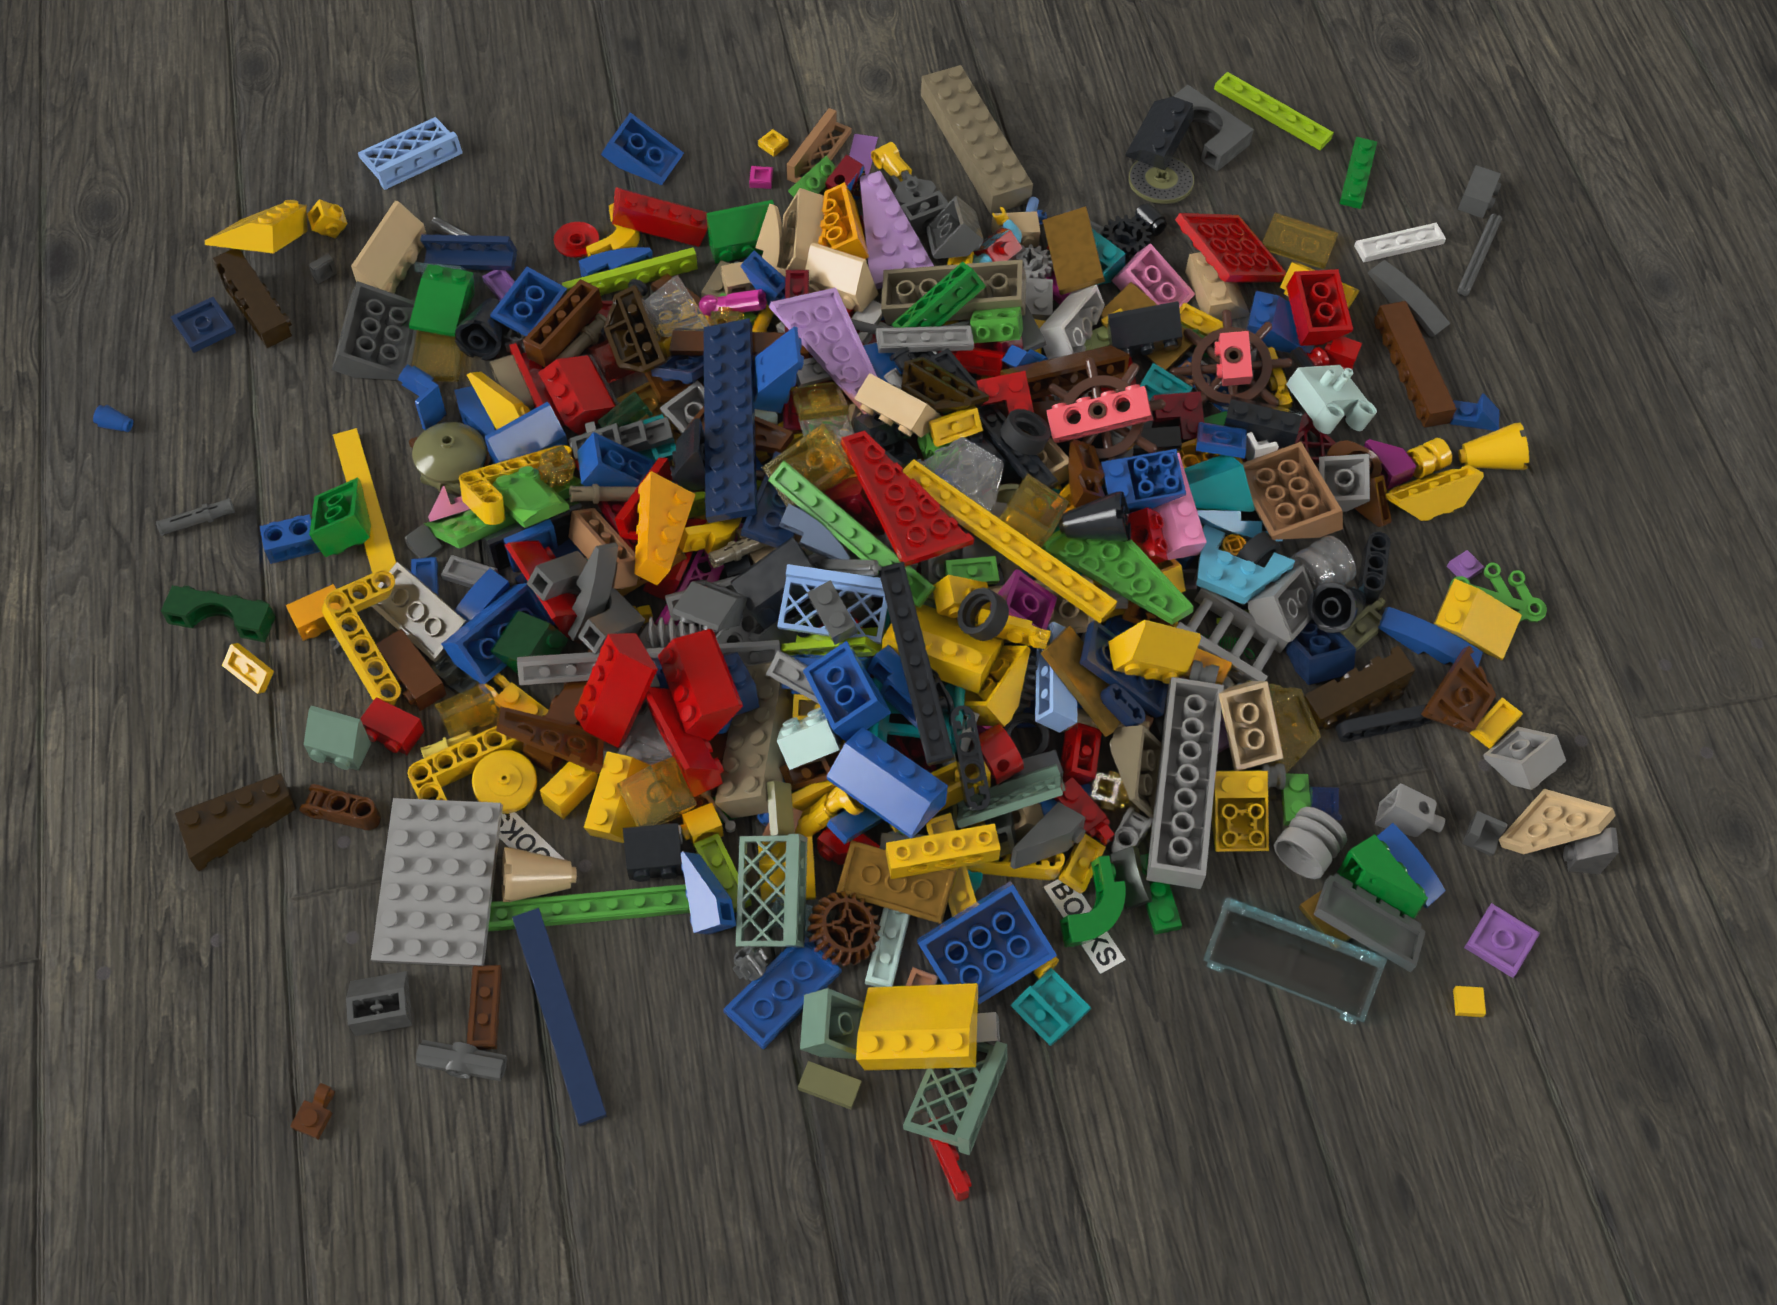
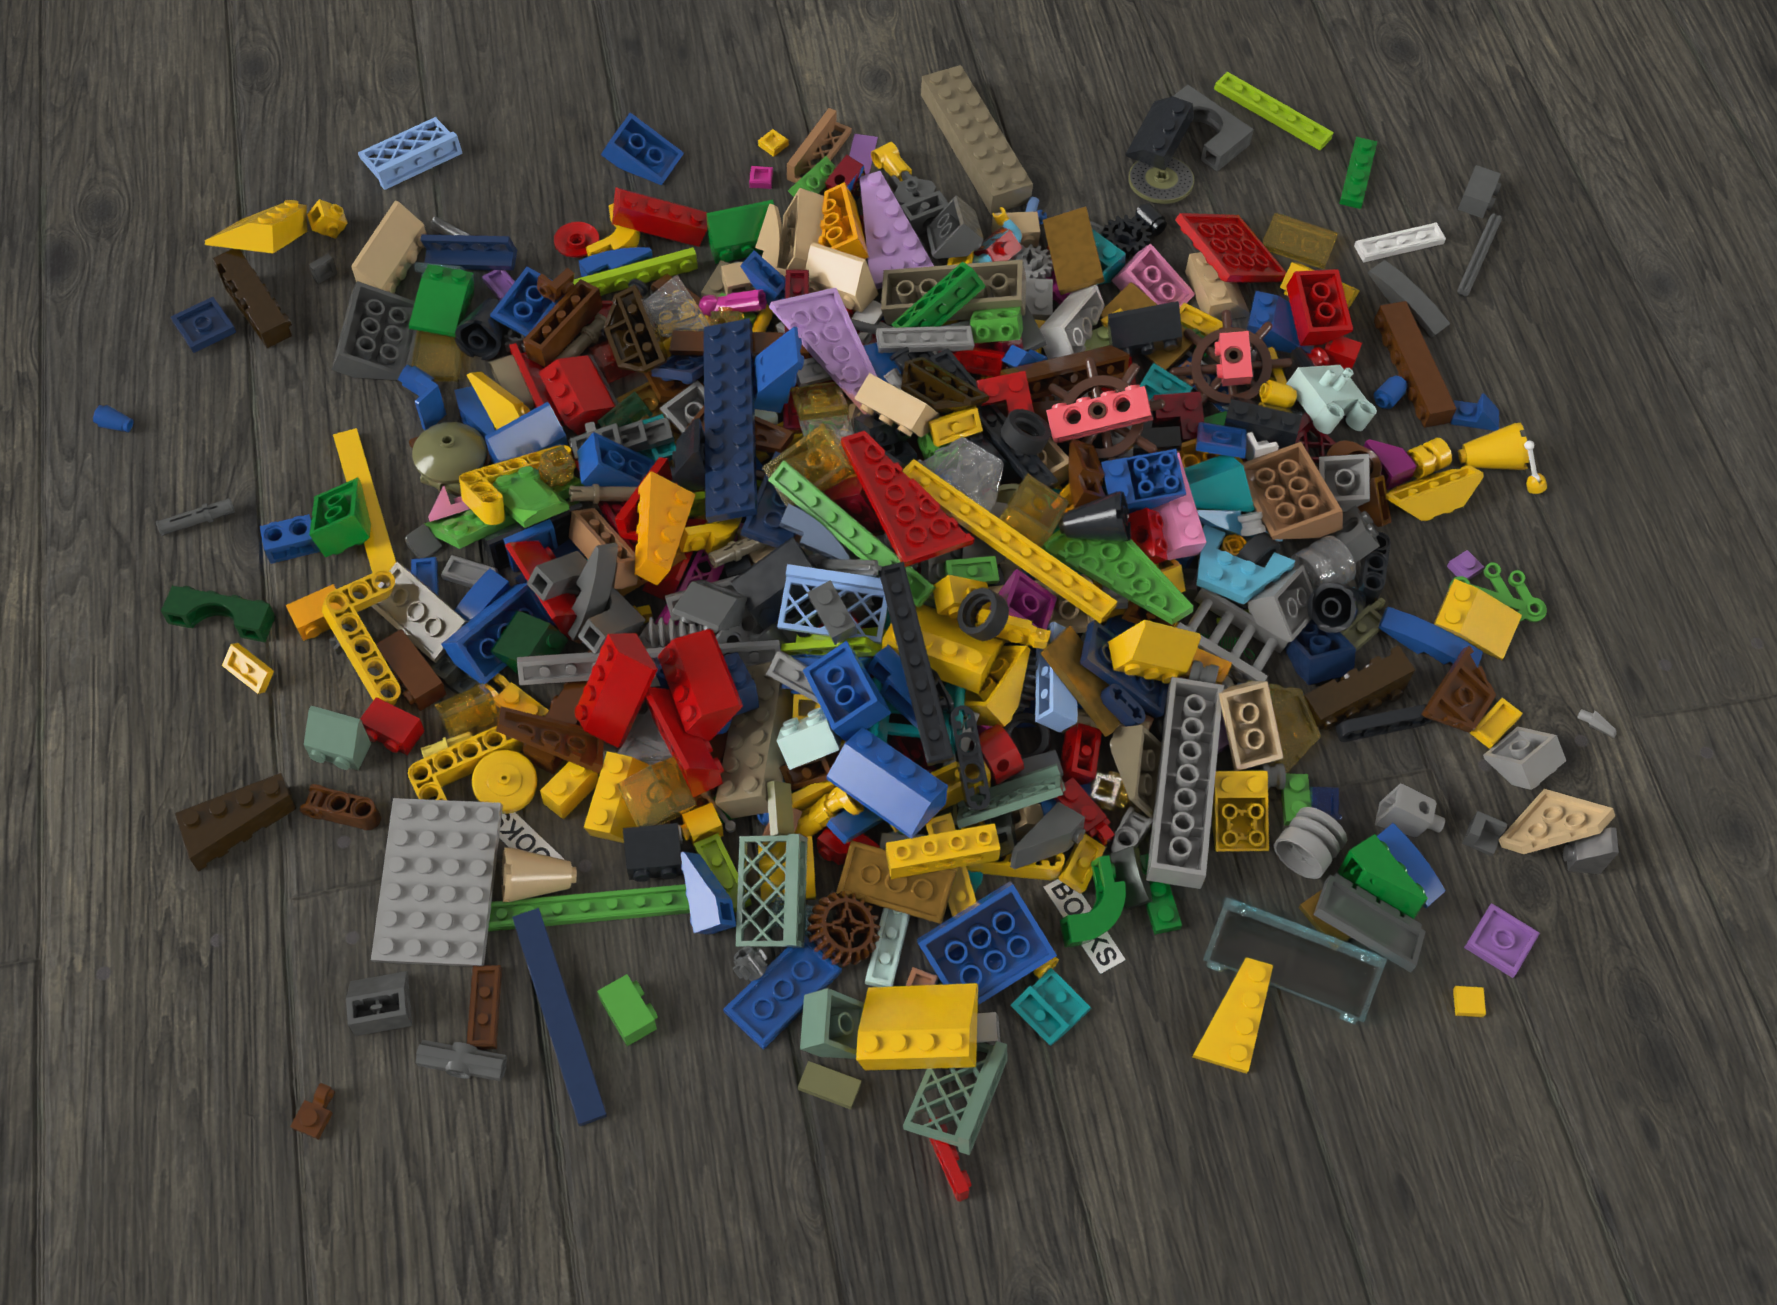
(558, 287): none -> reddish brown bracket
(627, 1009): none -> bright green brick
(1235, 1025): none -> yellow wing
(1251, 523): none -> light grey wheel
(1277, 394): none -> yellow brick
(1358, 533): none -> dark grey brick
(1390, 392): none -> blue brick
(1536, 482): none -> hinge
(1597, 722): none -> light grey bar

